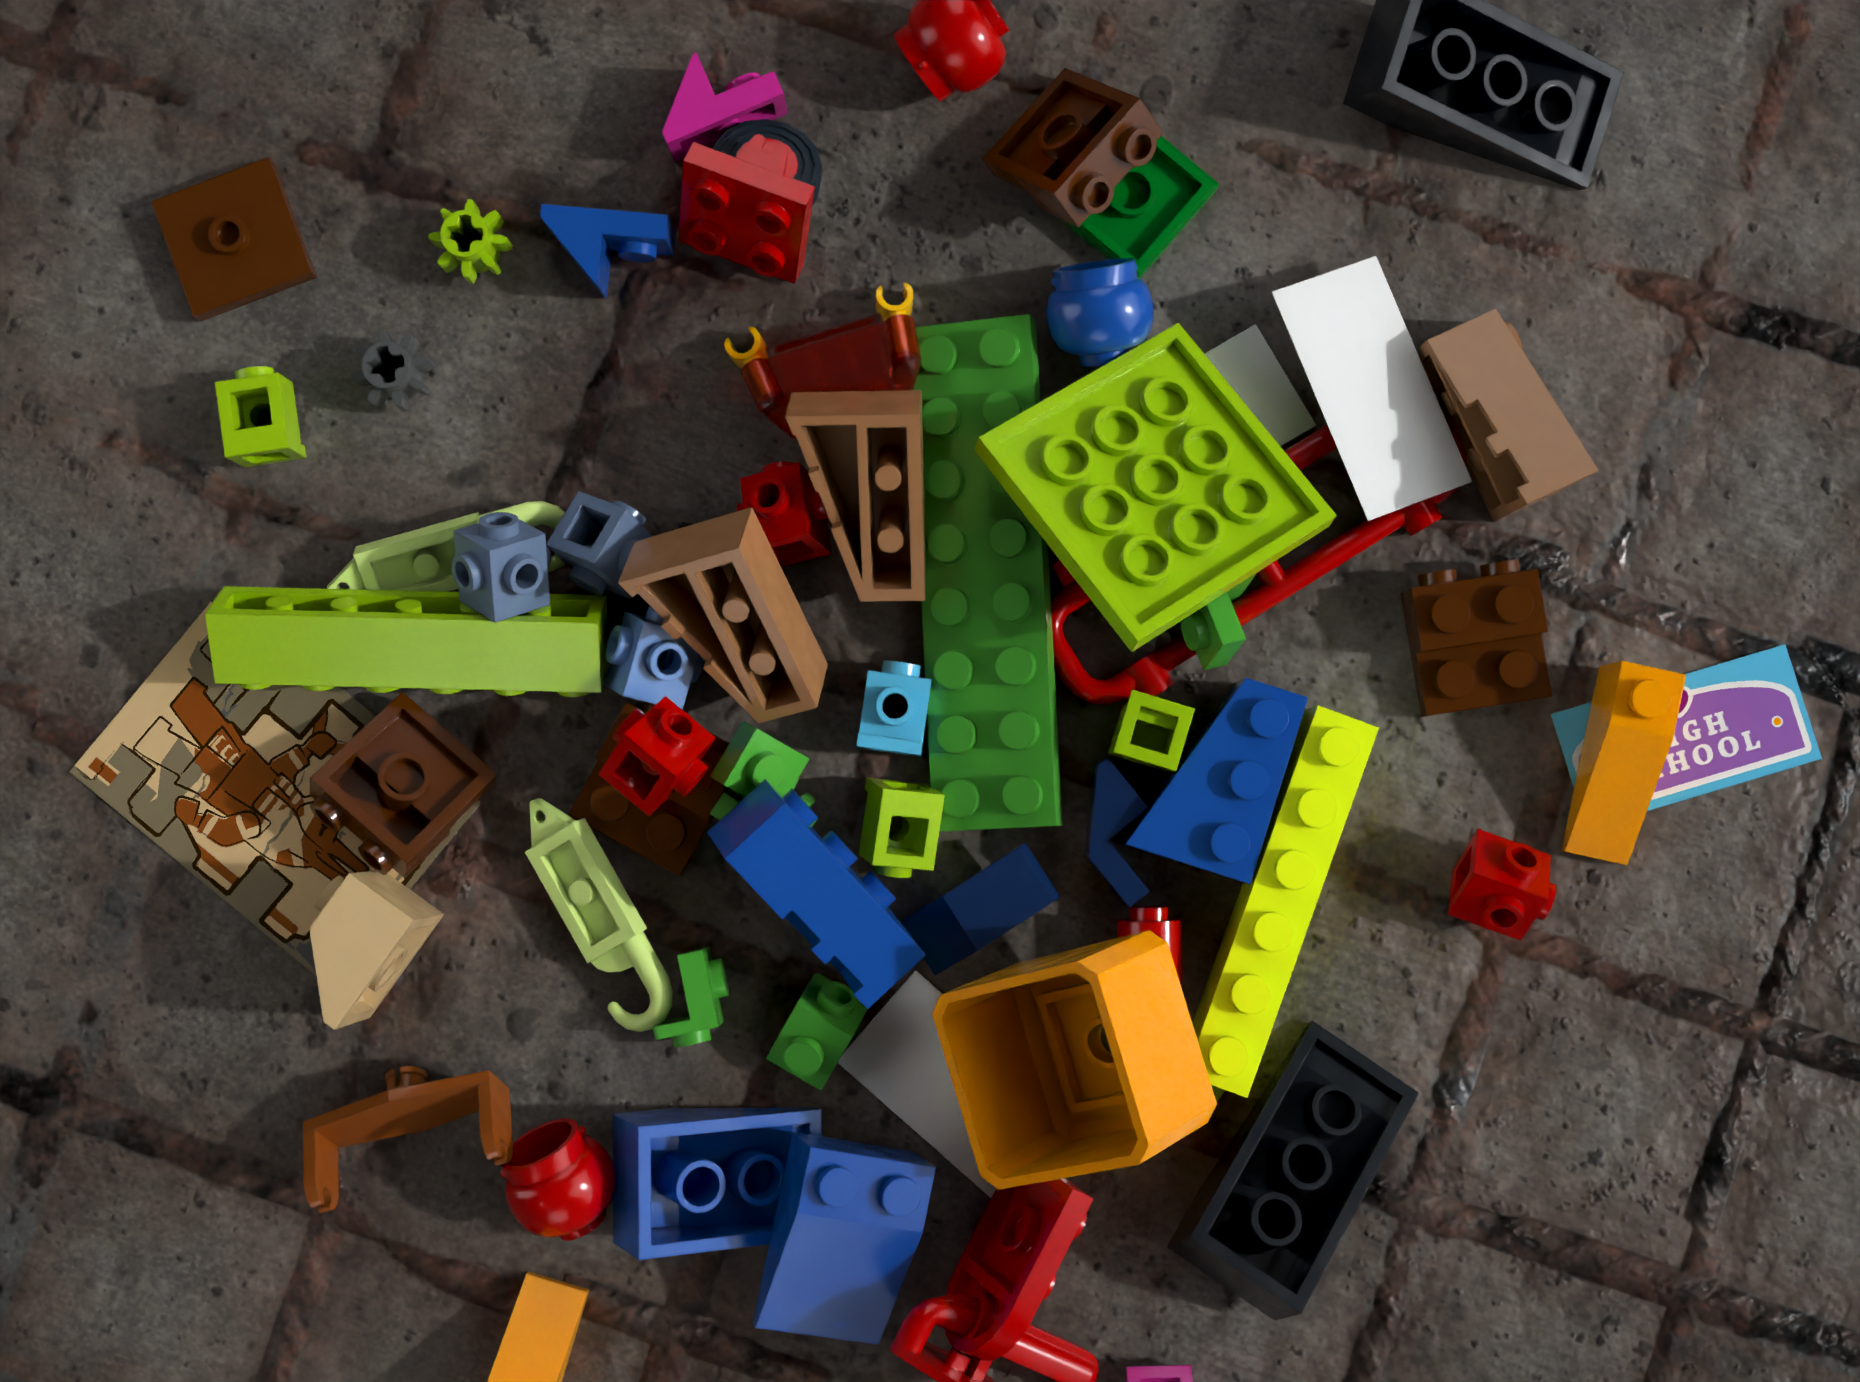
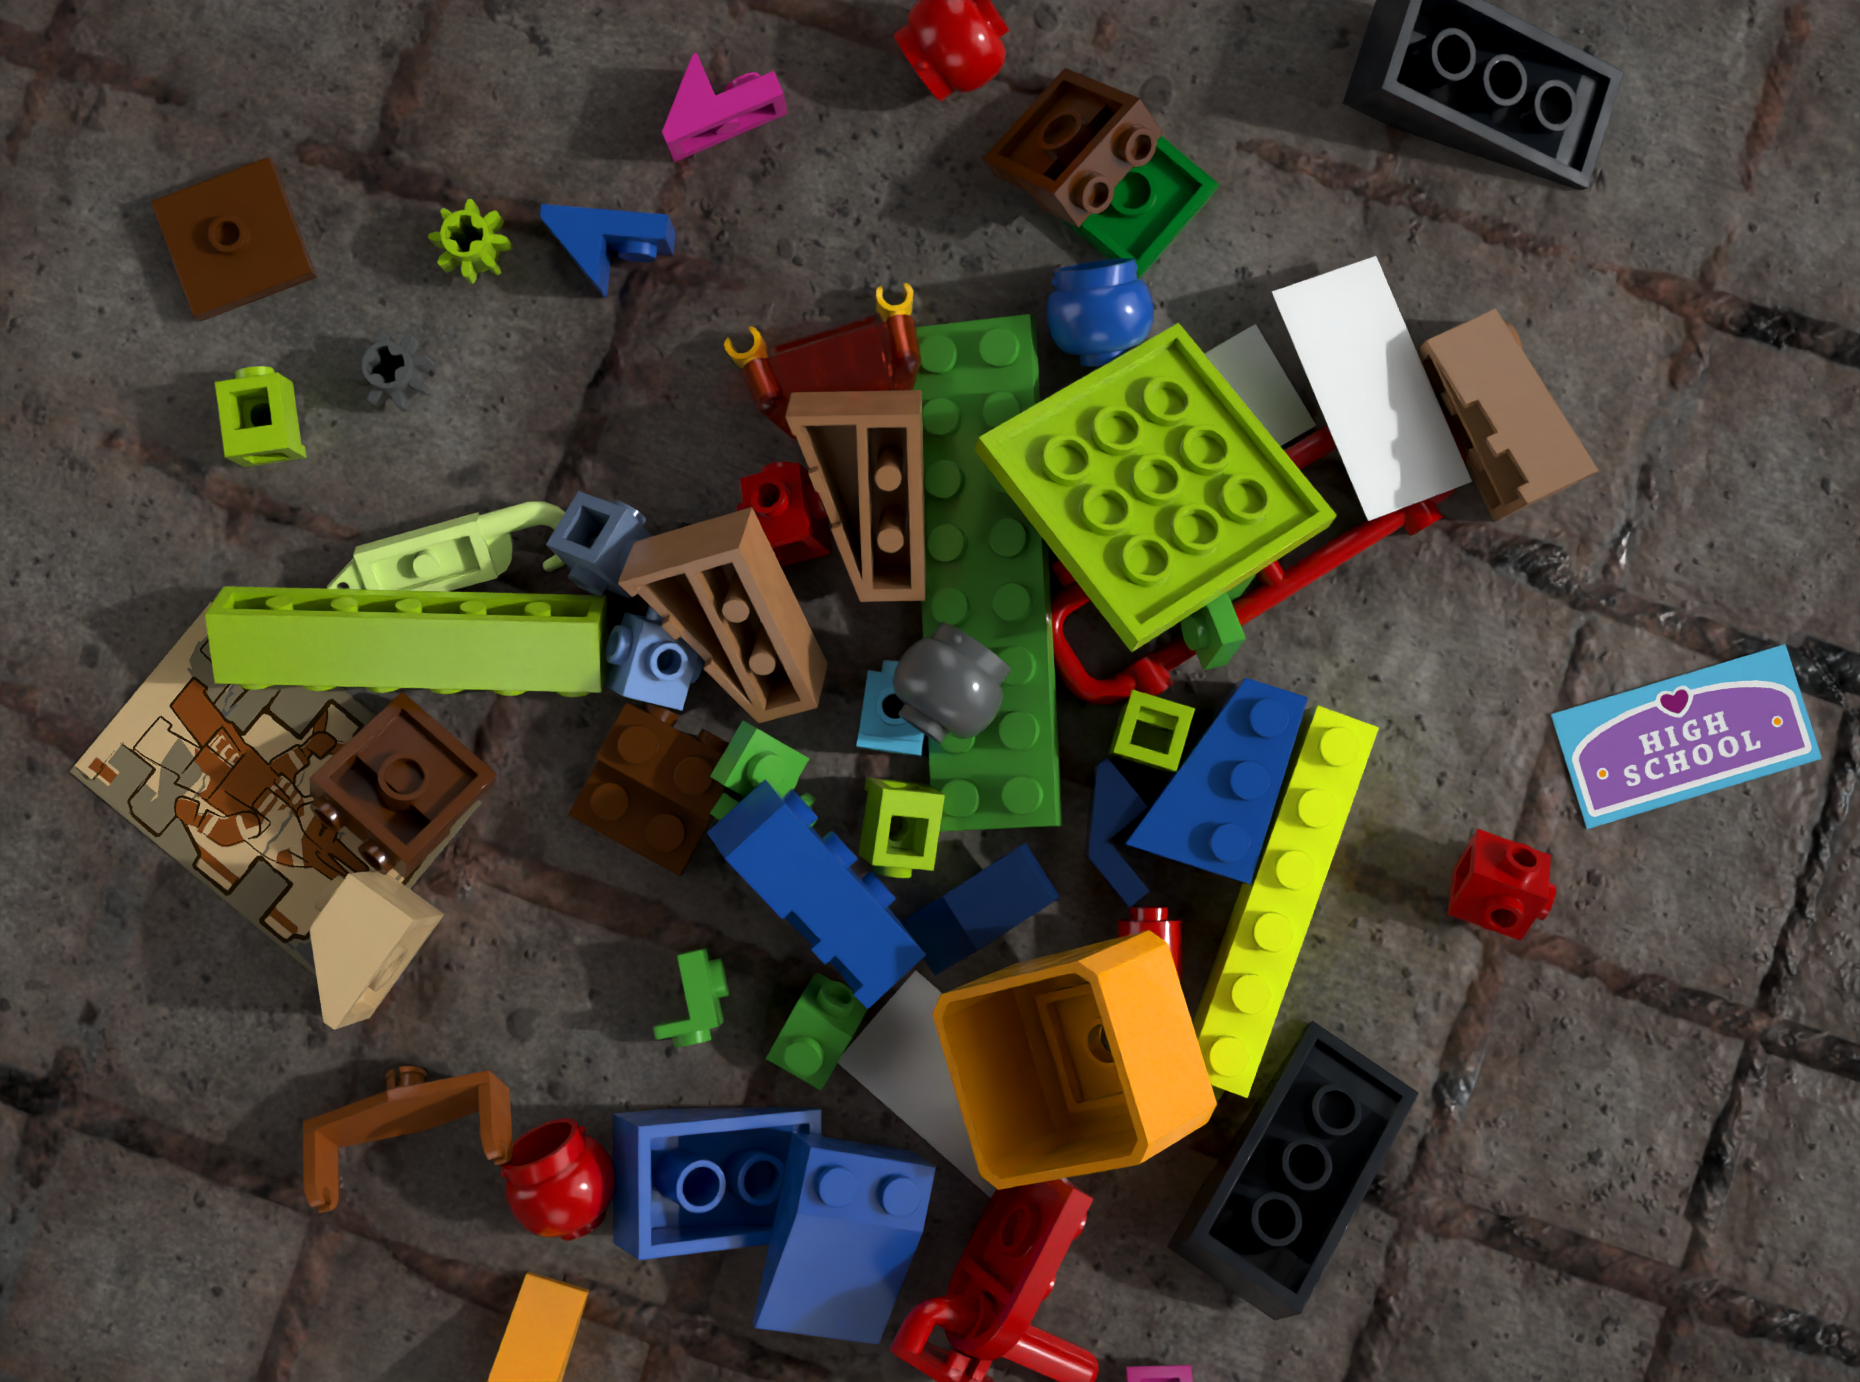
(501, 566): sand blue brick -> none
(596, 908): yellowish green plate -> none
(657, 755): red brick -> none
(752, 197): red plate -> none
(949, 684): none -> dark grey piece
(1477, 638): reddish brown plate -> none
(1621, 758): light orange slope -> none

